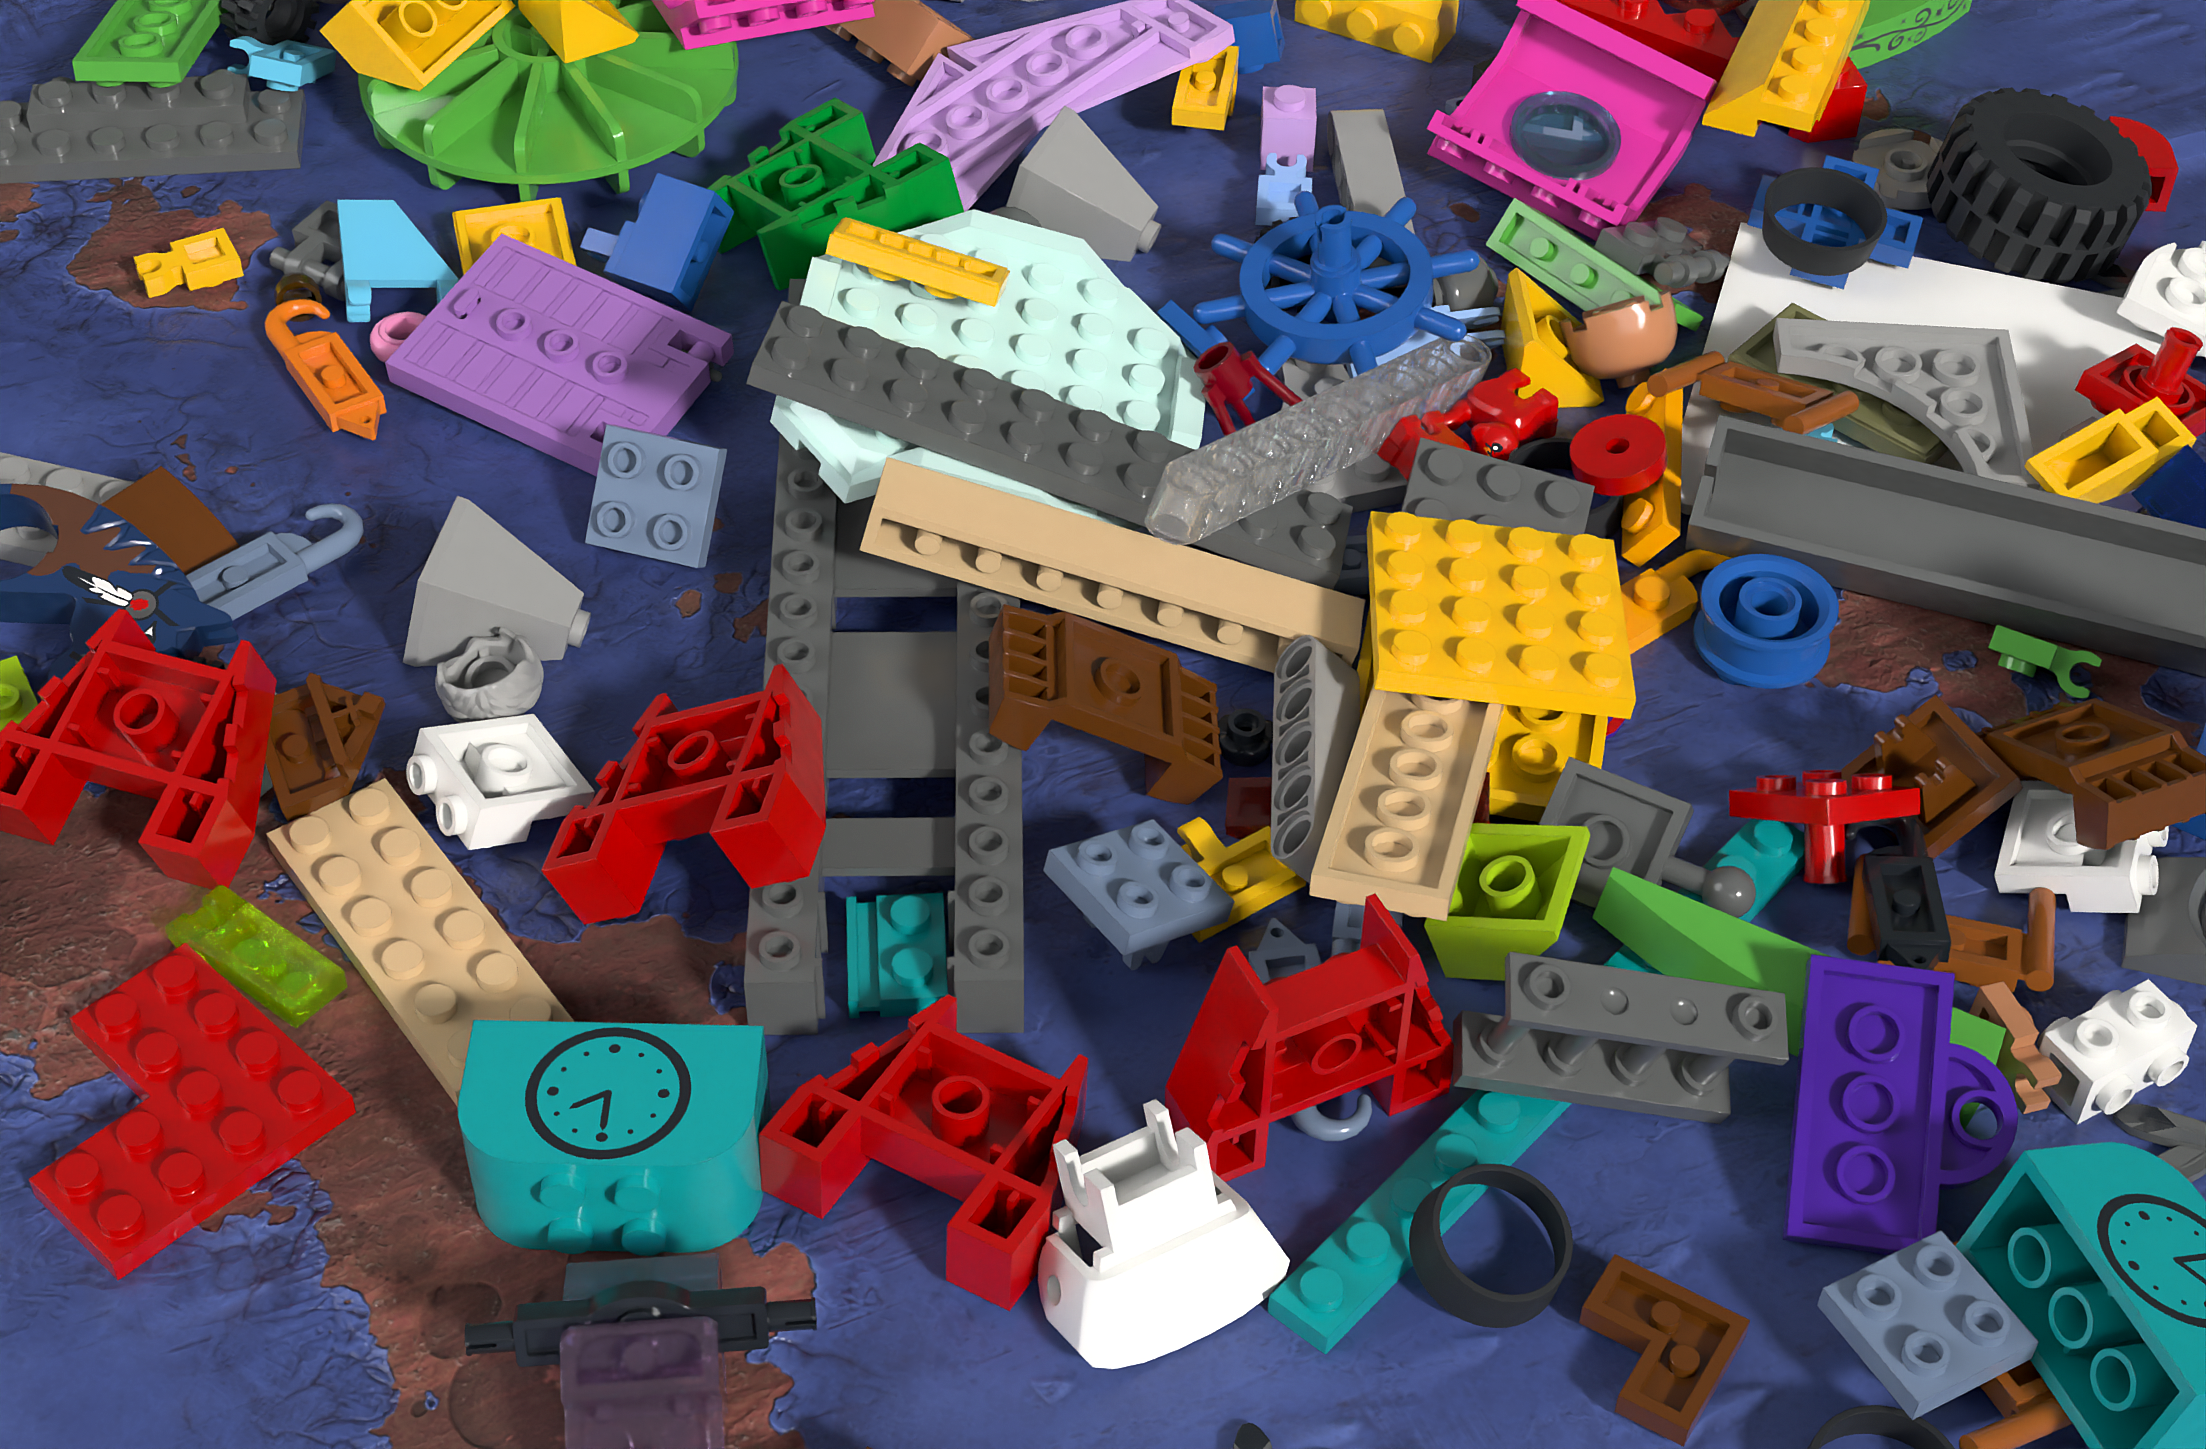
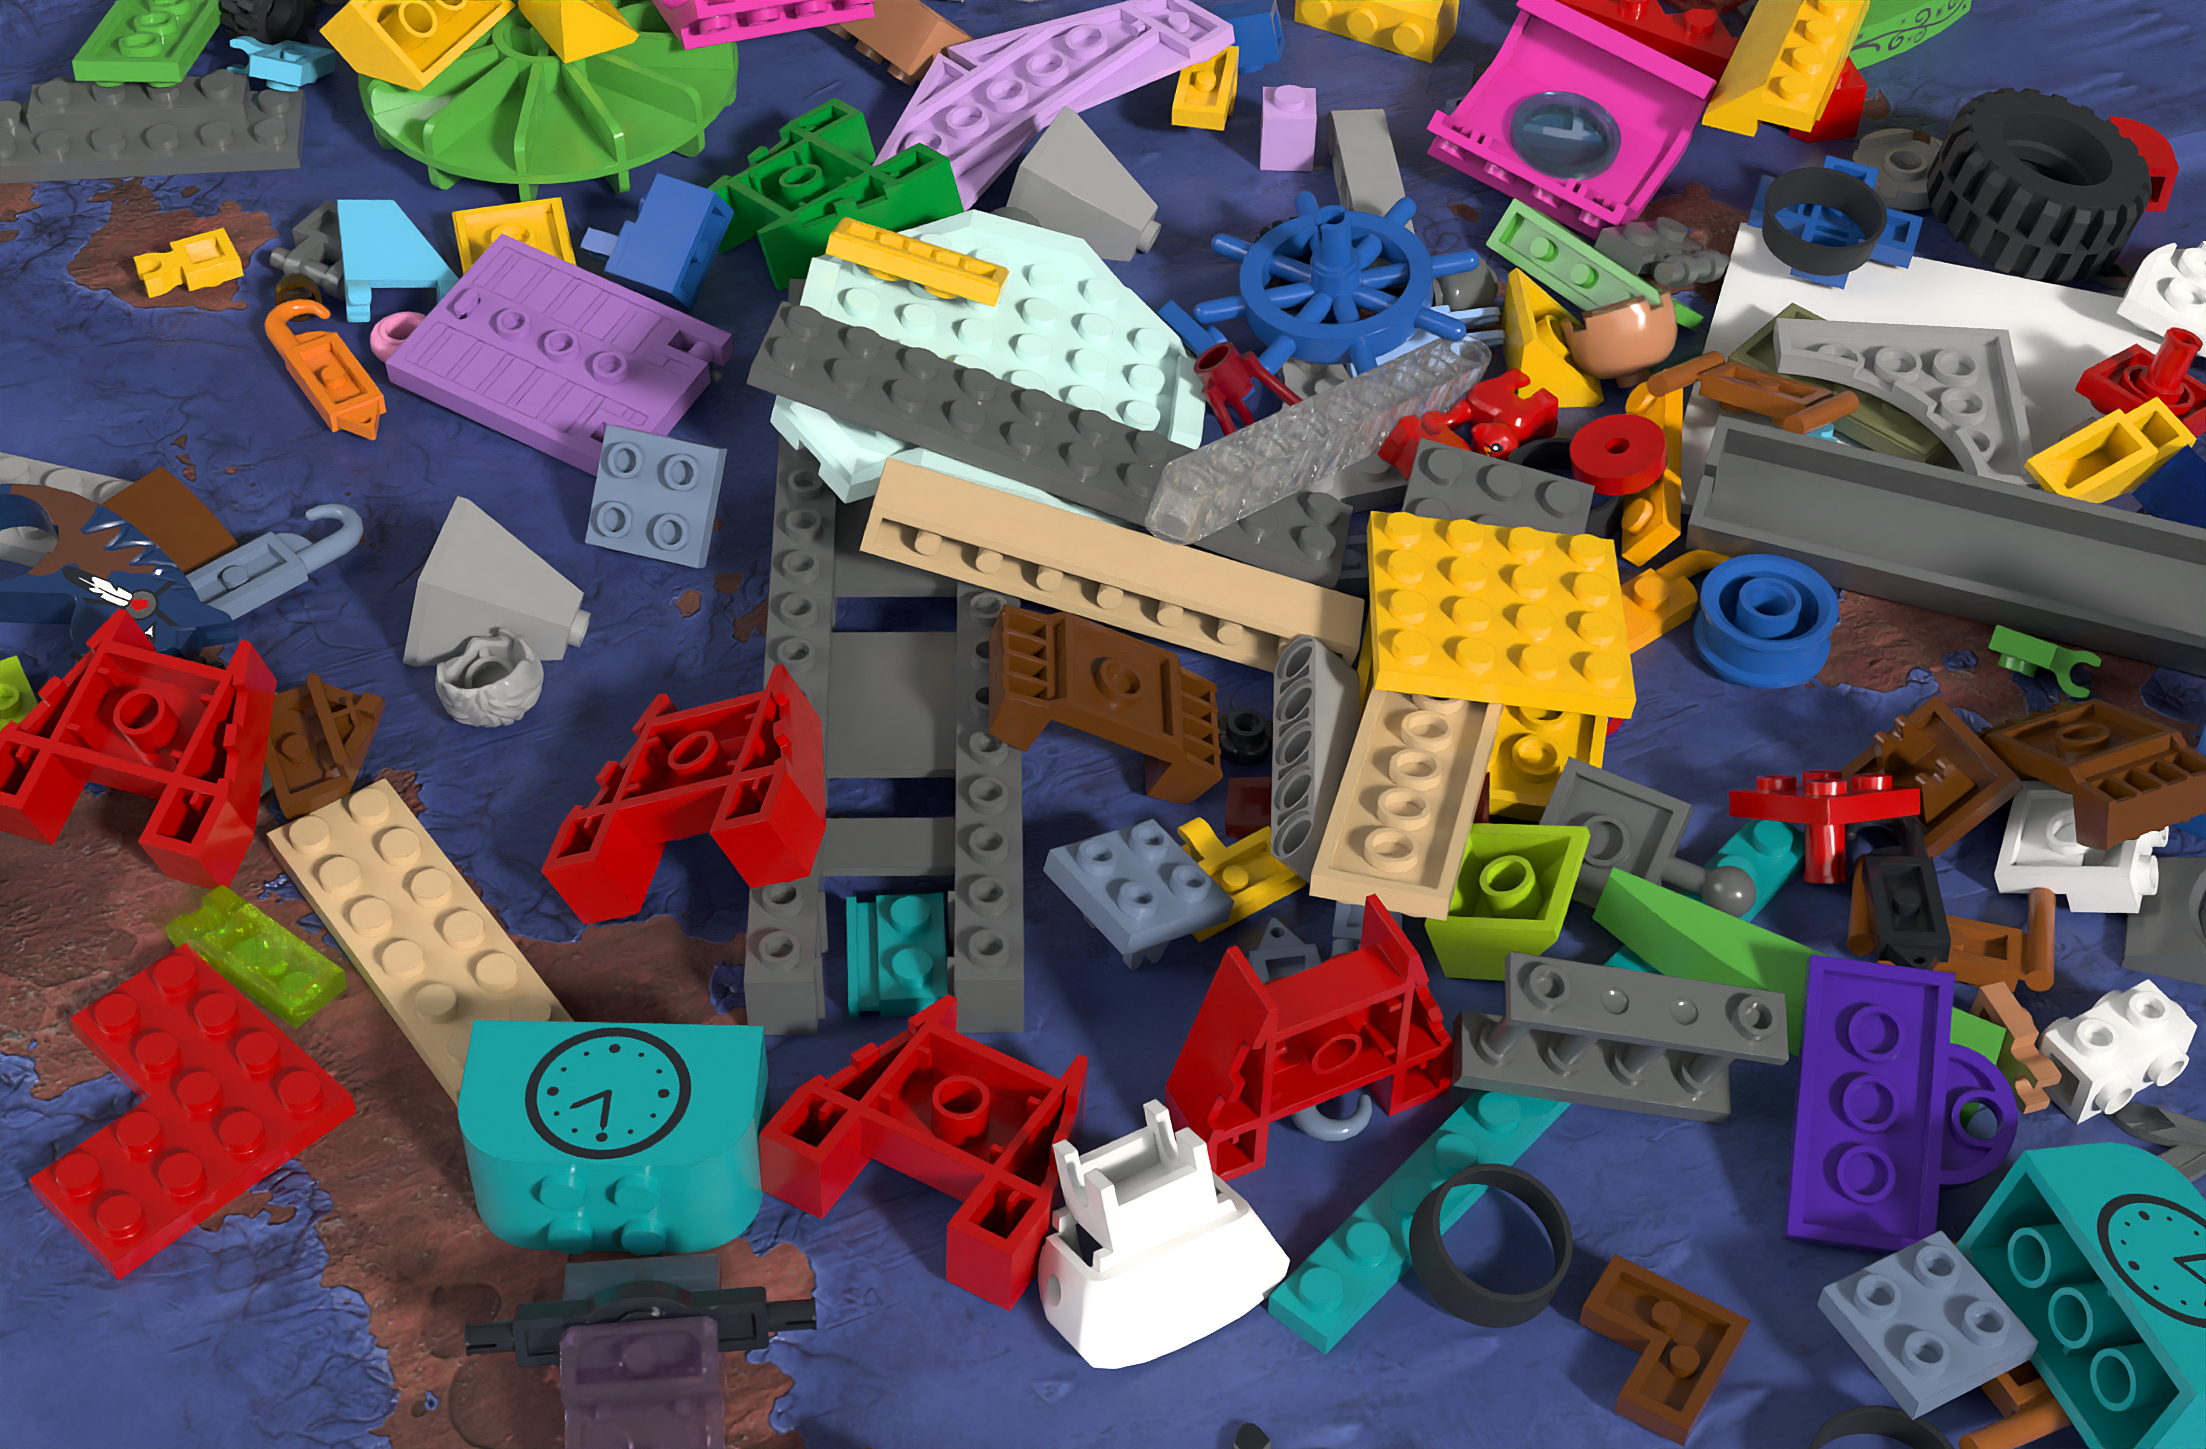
(494, 778): white plate -> none
(1279, 188): light blue plate -> none

